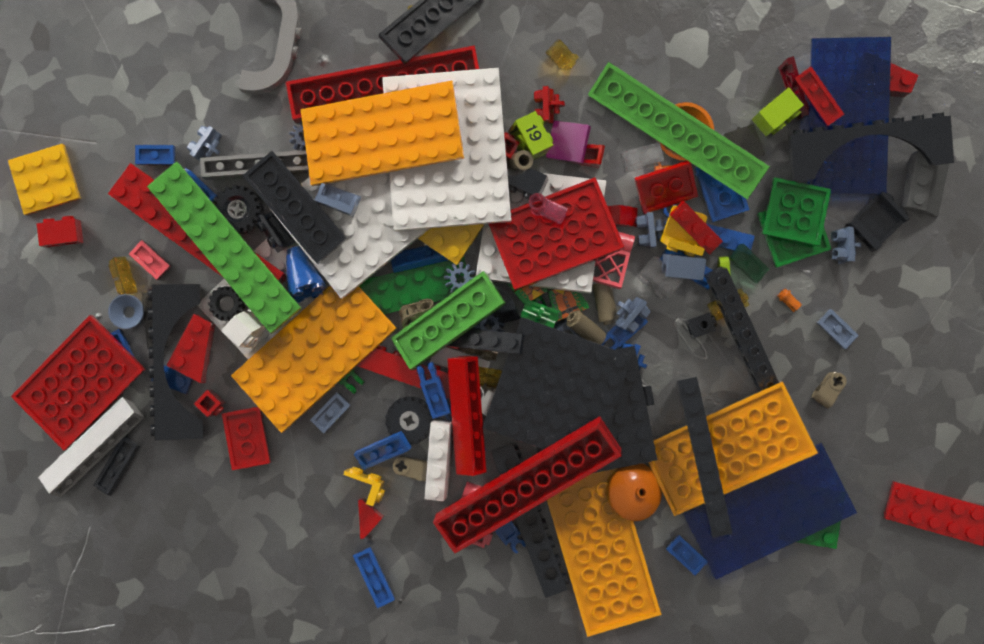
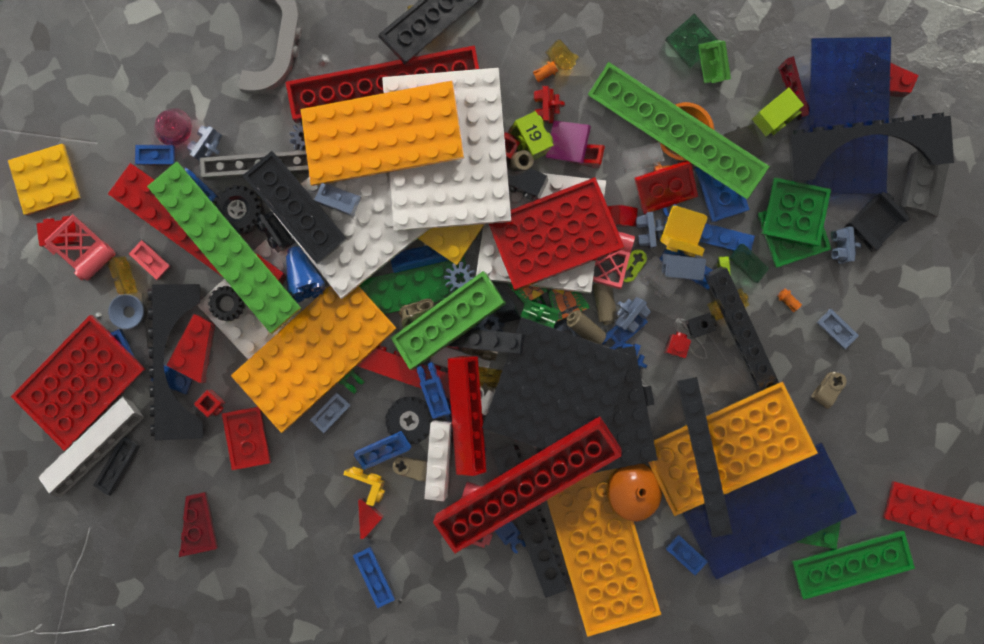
(91, 259): none -> coral piece
(172, 126): none -> clear pink cone
(198, 526): none -> dark red wing
(244, 329): white wedge -> none
(545, 71): none -> orange pin
(549, 208): clear pink piece -> none
(636, 269): none -> lime beam
(678, 345): none -> red brick
(688, 37): none -> clear green plate
(696, 227): red plate -> none
(714, 61): none -> bright green hinge
(819, 96): red plate -> none
(853, 564): none -> green plate

